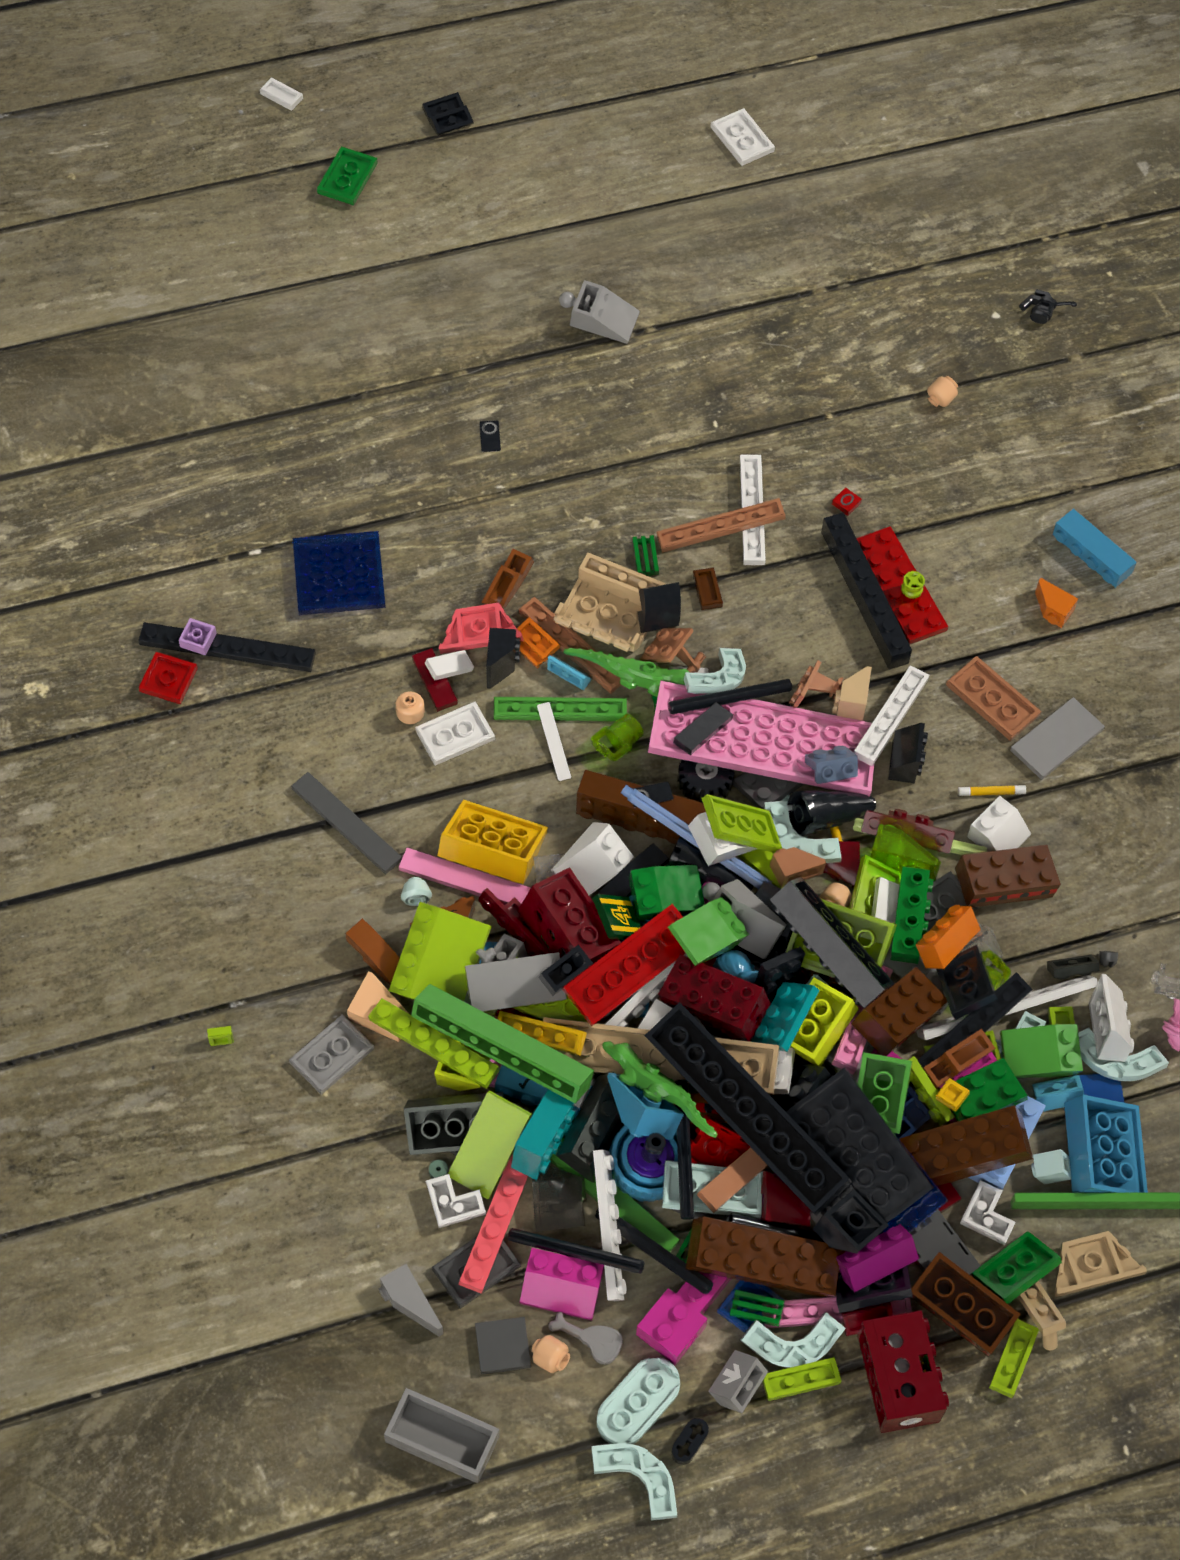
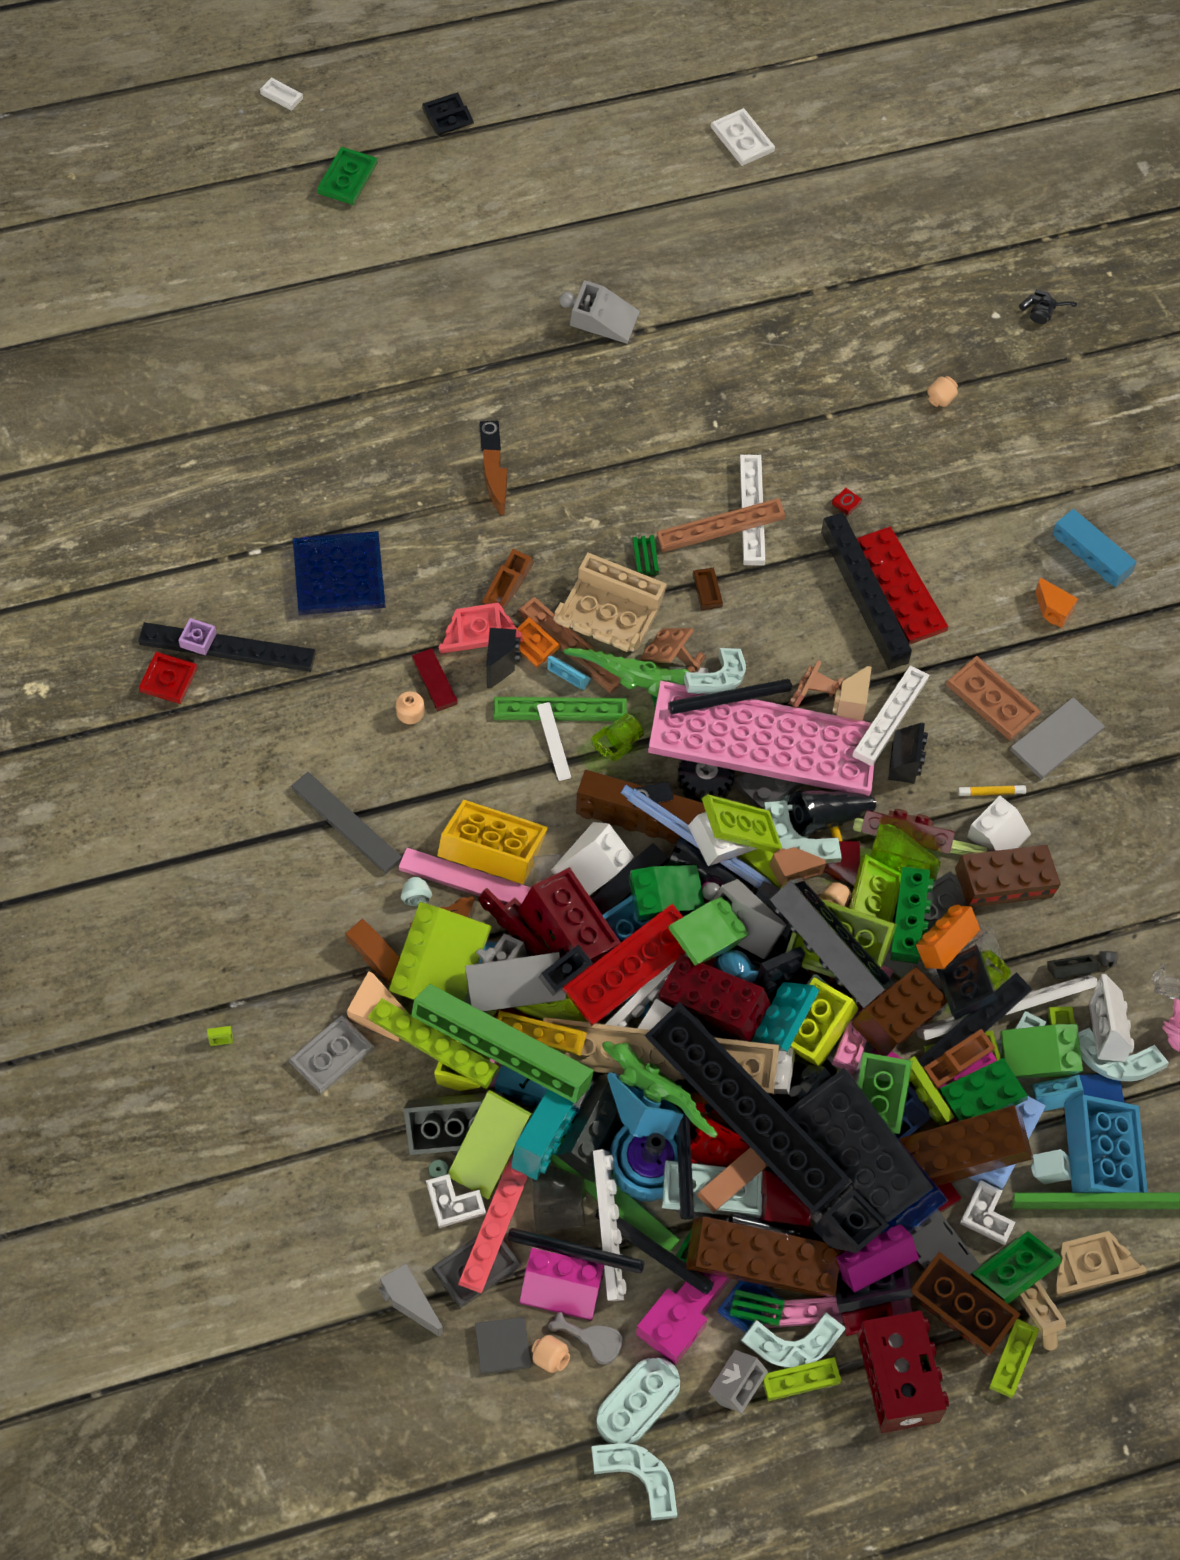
(441, 1435): light grey piece -> none
(449, 665): white tile -> none
(455, 733): white tile -> none
(495, 479): none -> dark orange slope
(616, 916): dark green tile -> none
(659, 607): black slope -> none
(685, 1438): black beam -> none
(703, 728): black tile -> none
(833, 764): sand blue bracket -> none
(885, 899): white tile -> none
(911, 579): lime wheel -> none
(952, 1094): yellow tile -> none

